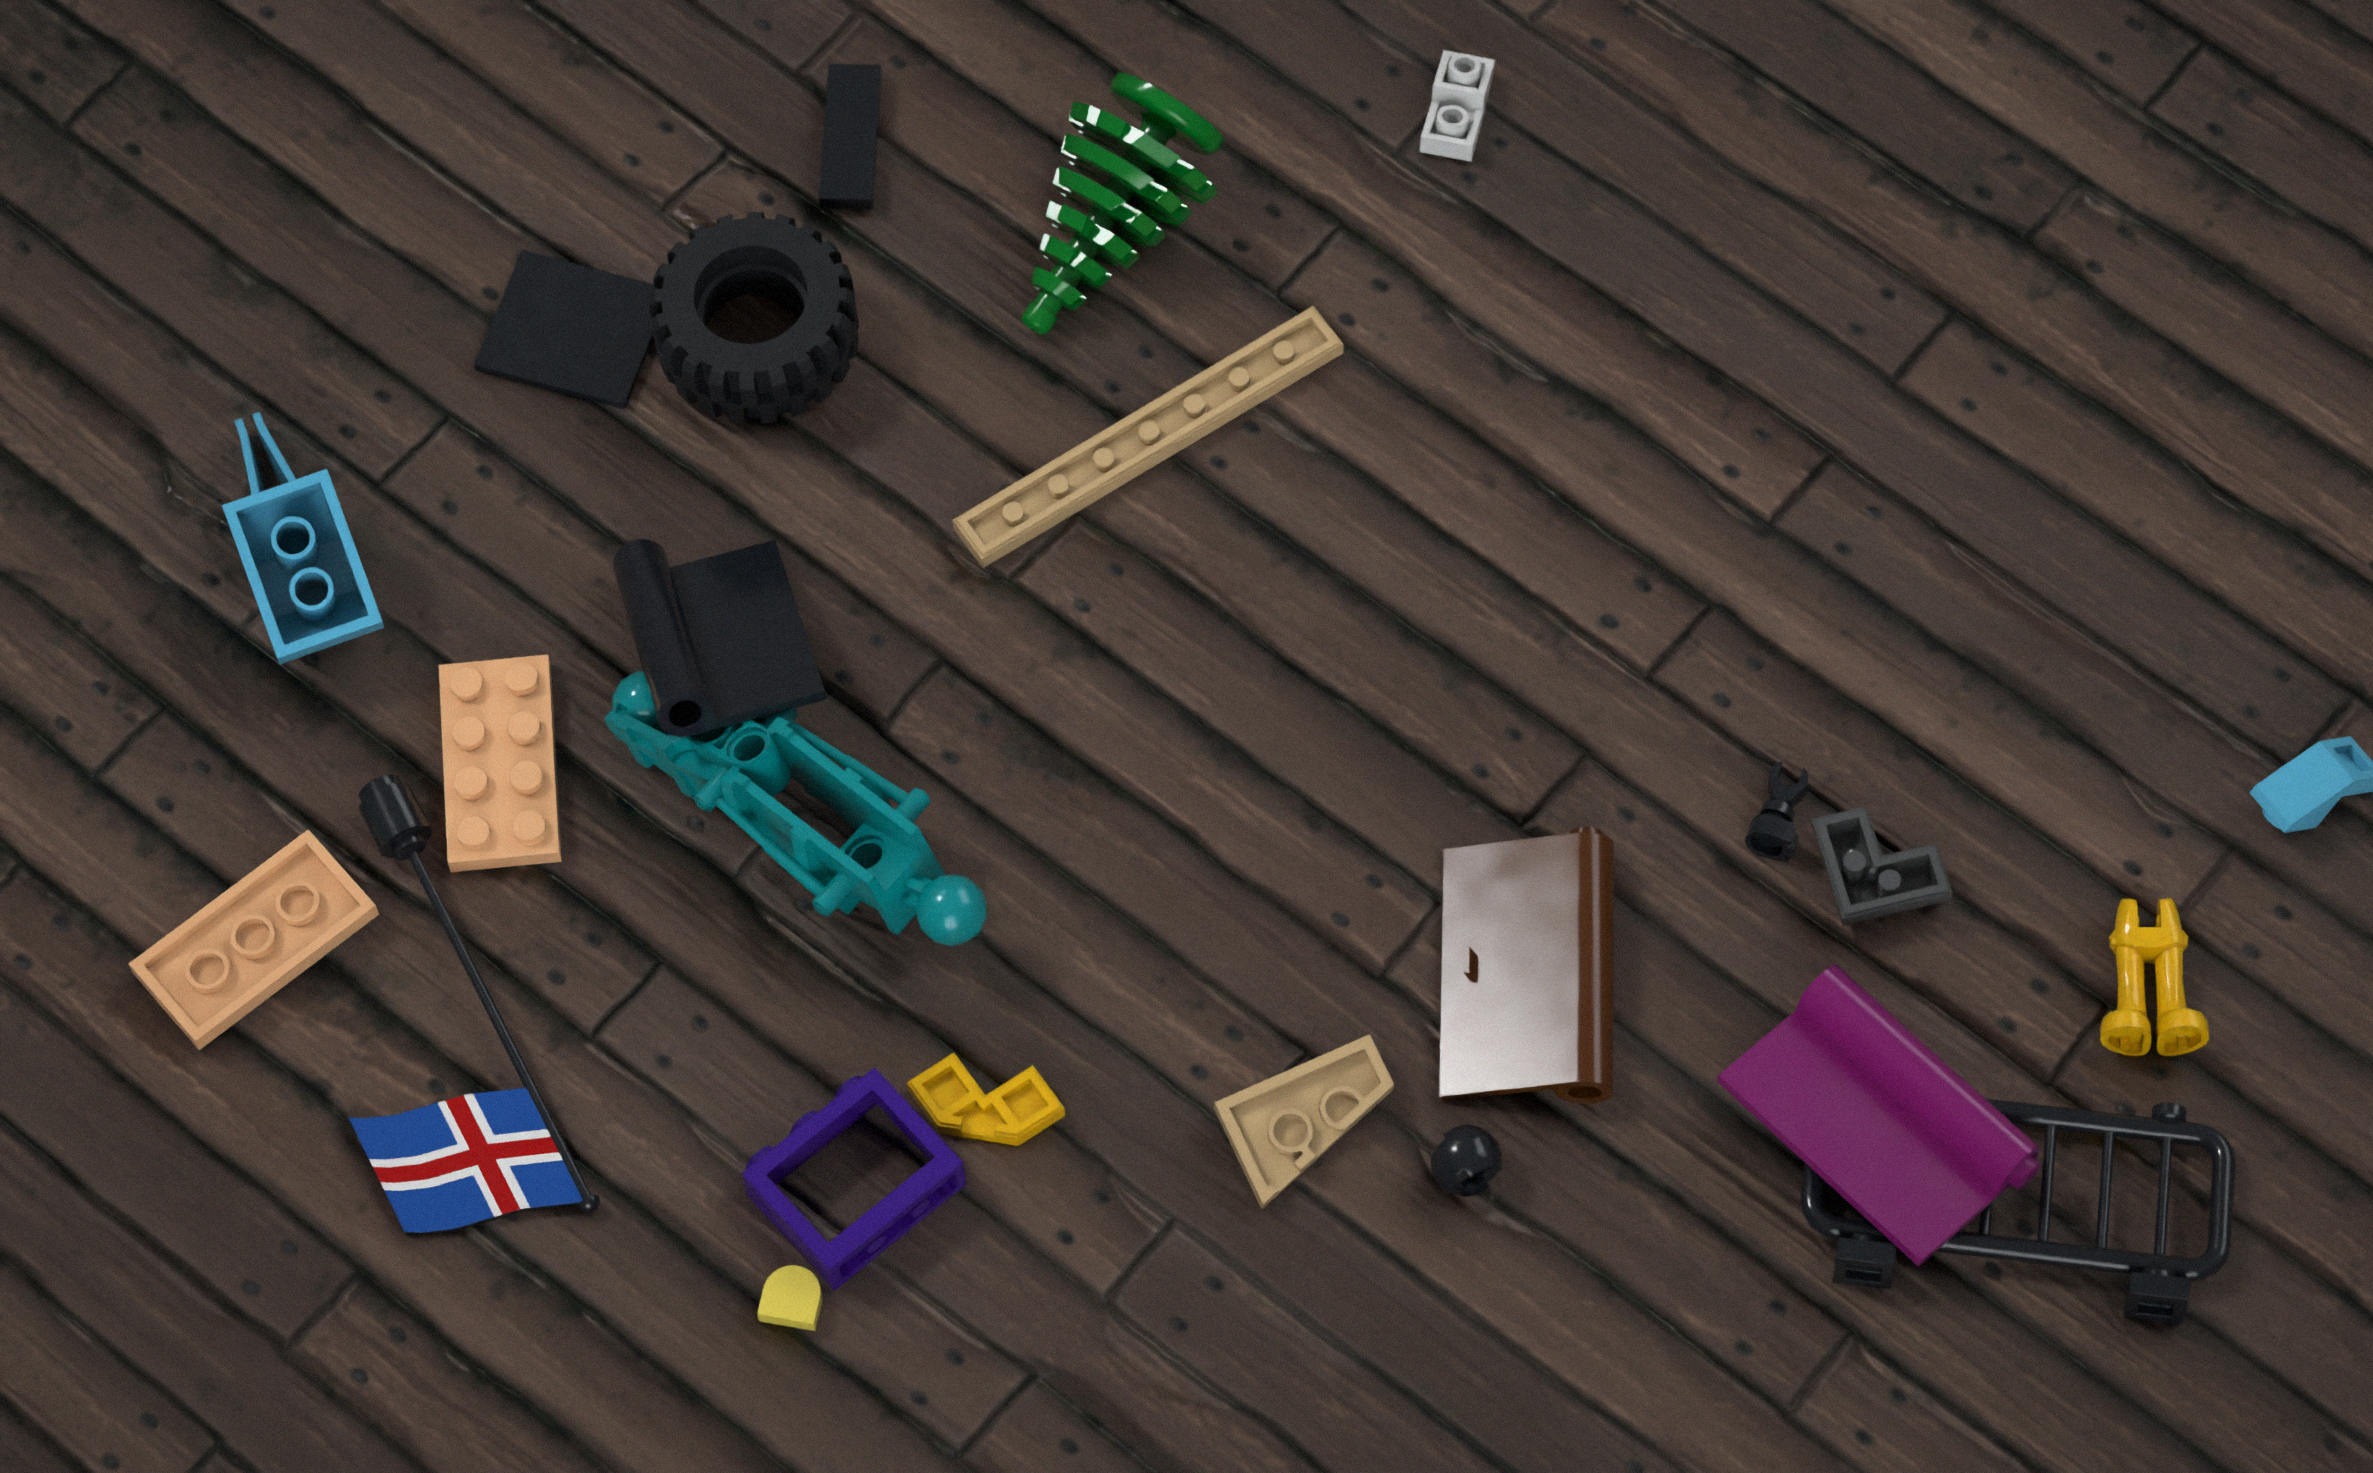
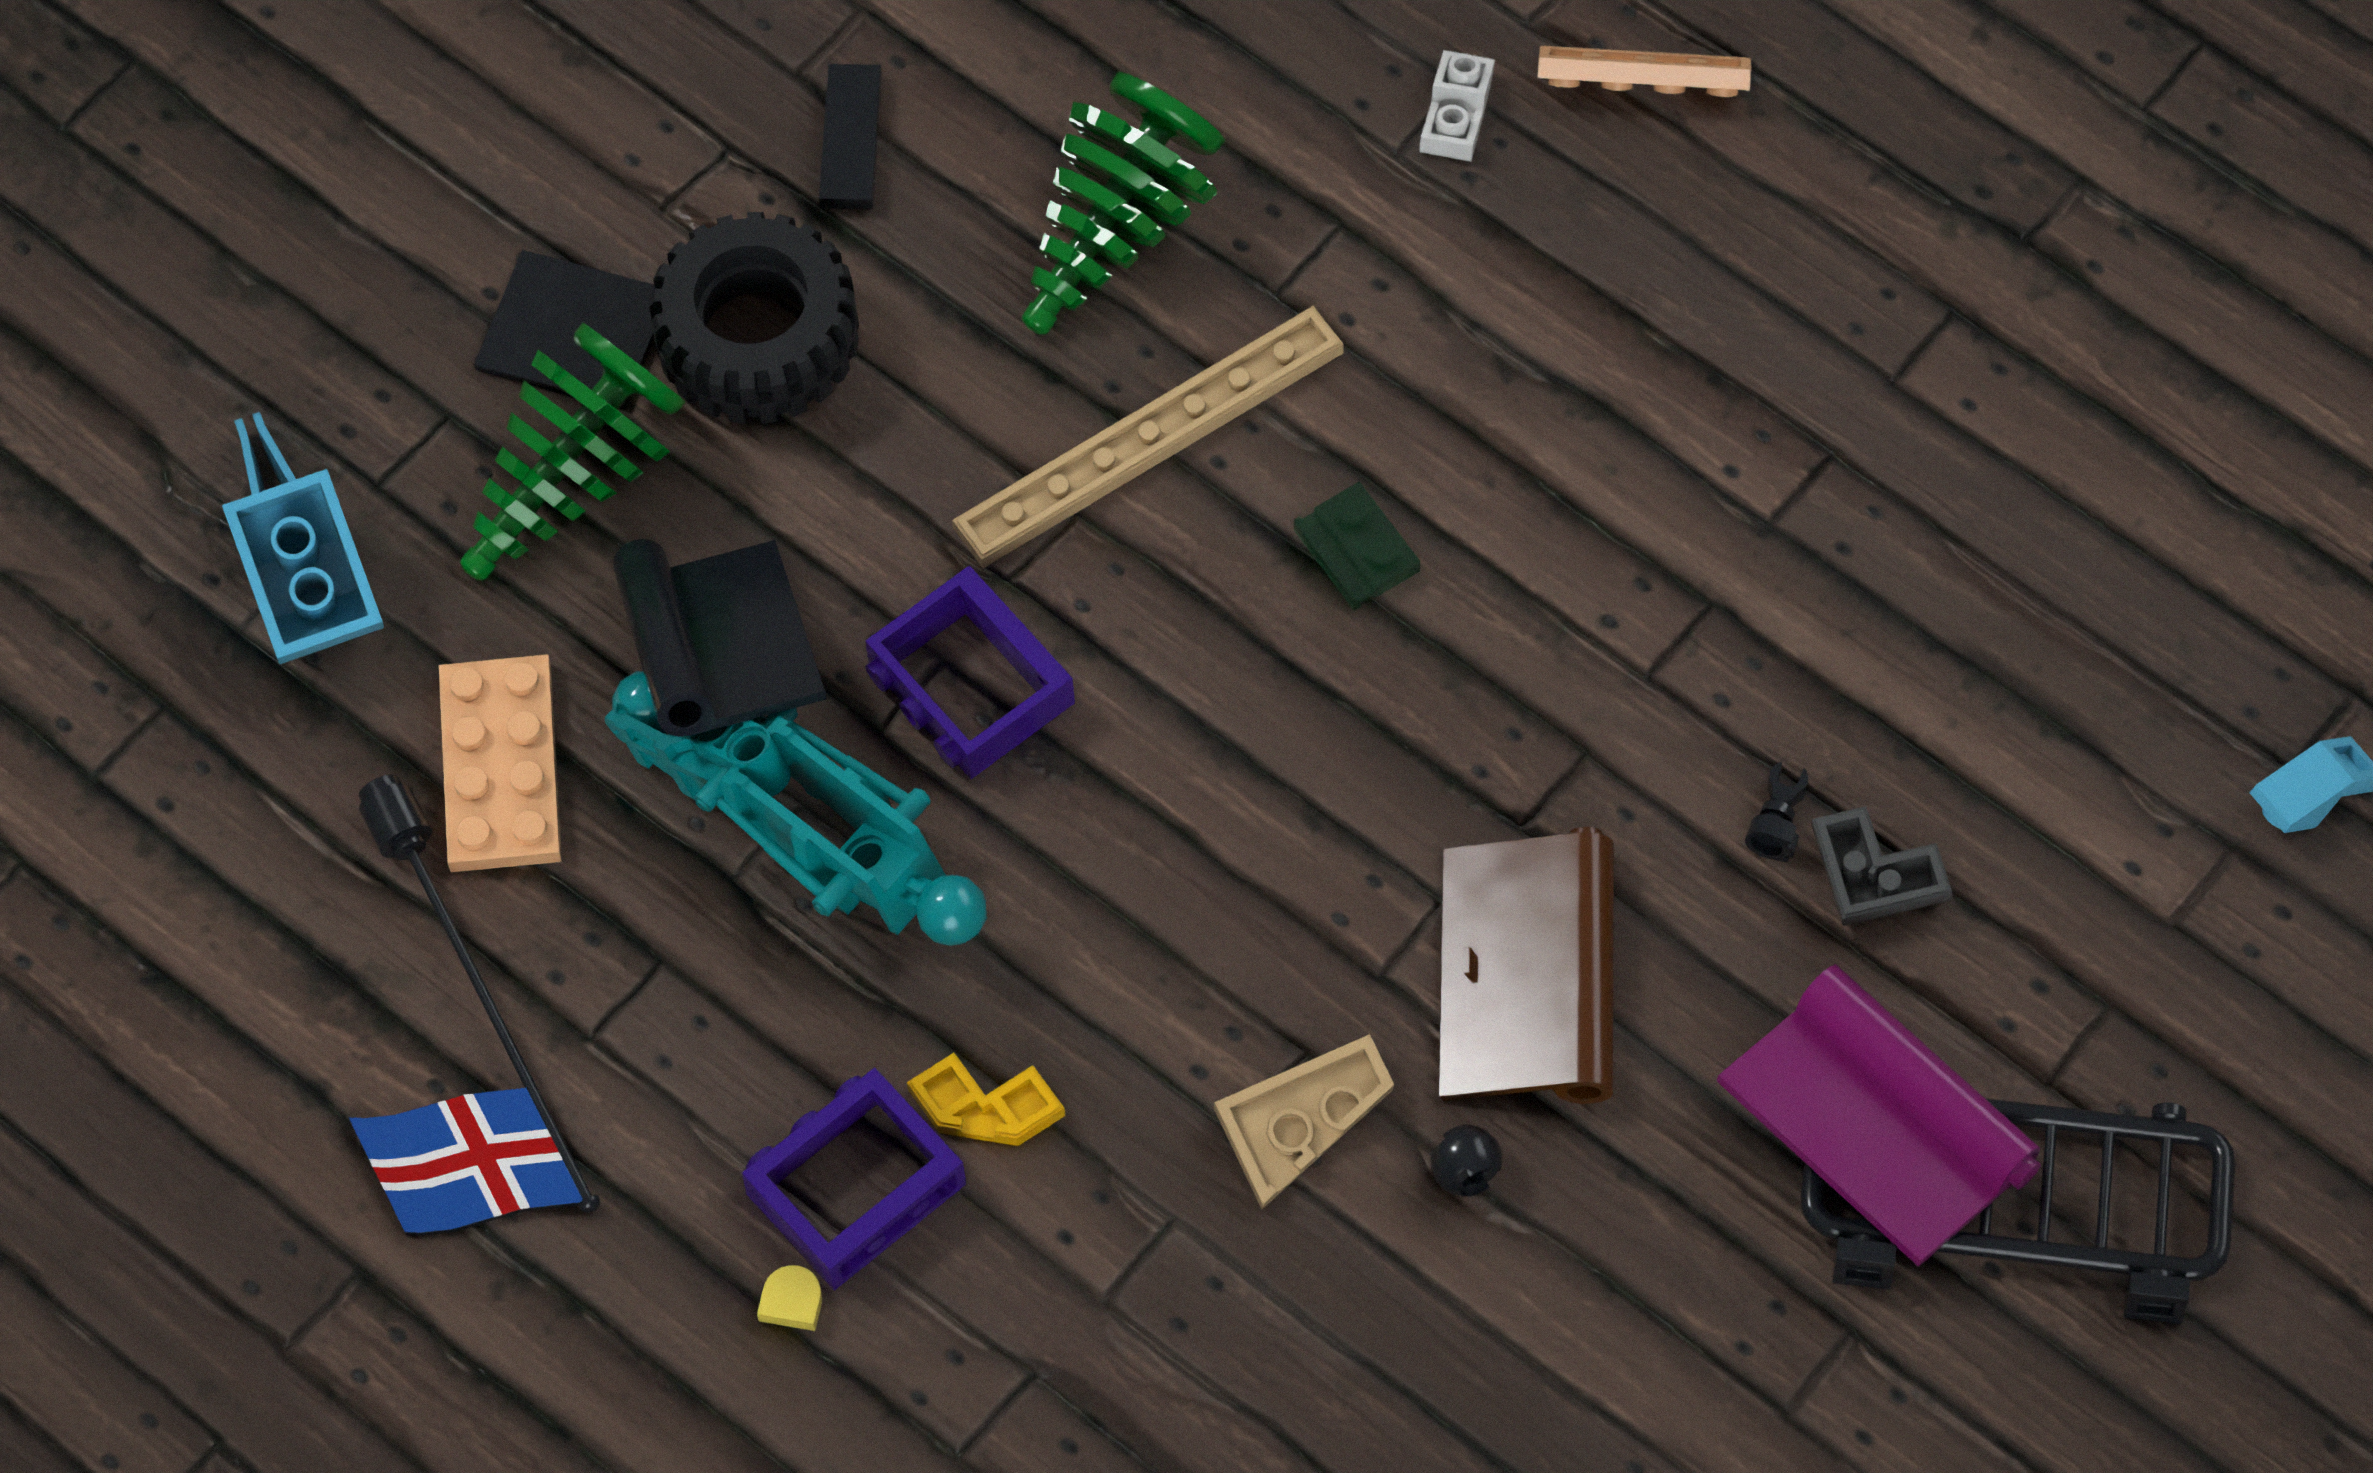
(253, 939): light nougat plate -> none
(599, 406): none -> green plant
(957, 597): none -> dark purple window
(1357, 545): none -> clear green plate
(1666, 71): none -> light nougat plate
(2128, 1027): yellow piece -> none

